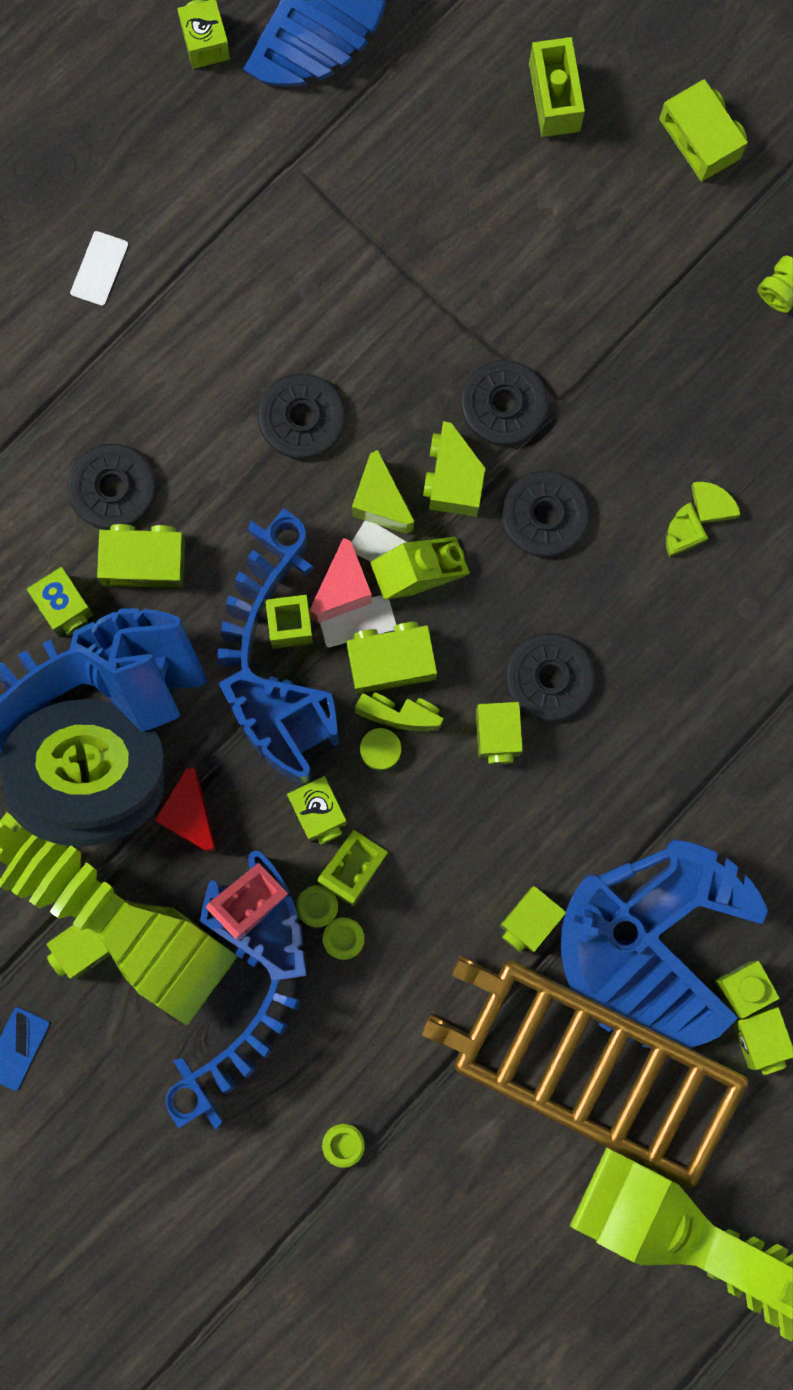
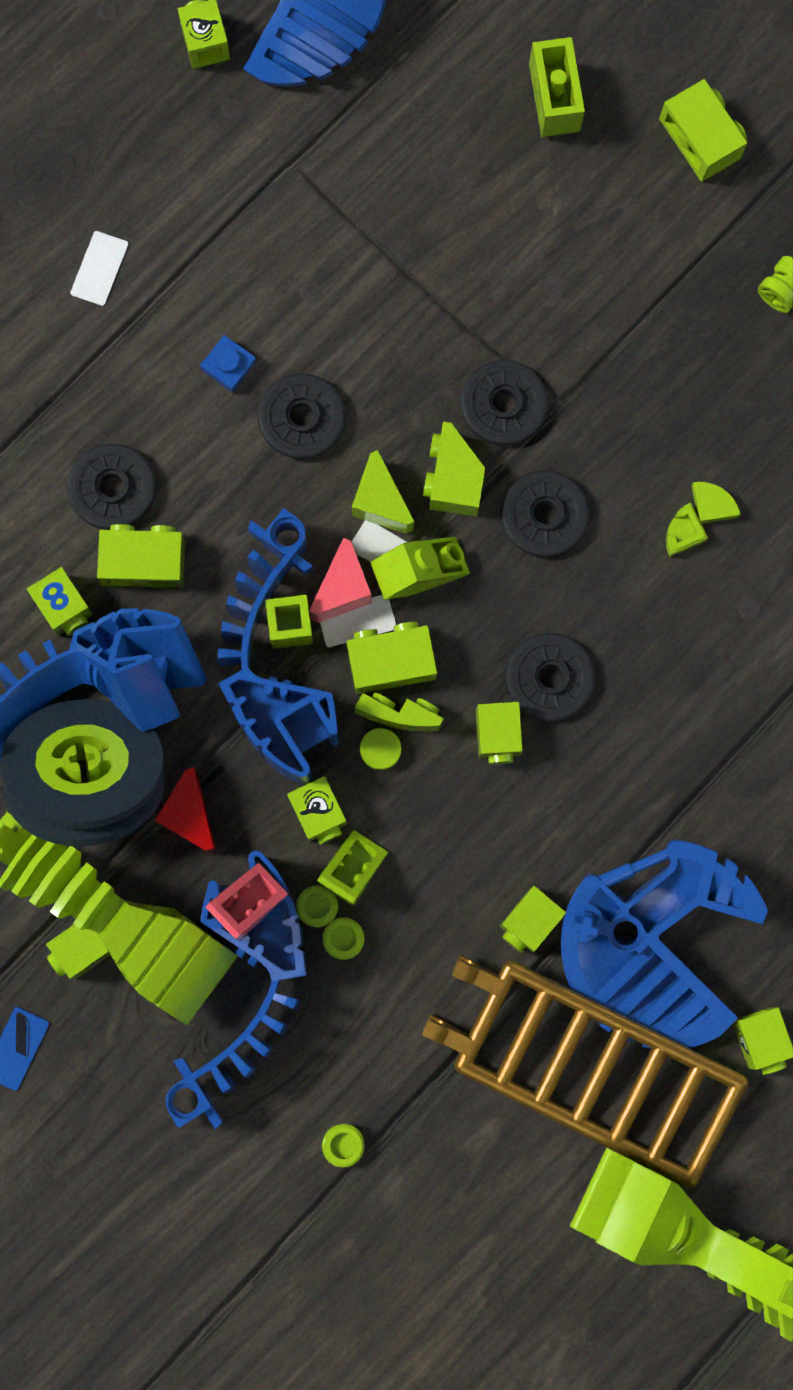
(228, 364): none -> blue plate
(746, 989): lime brick -> none

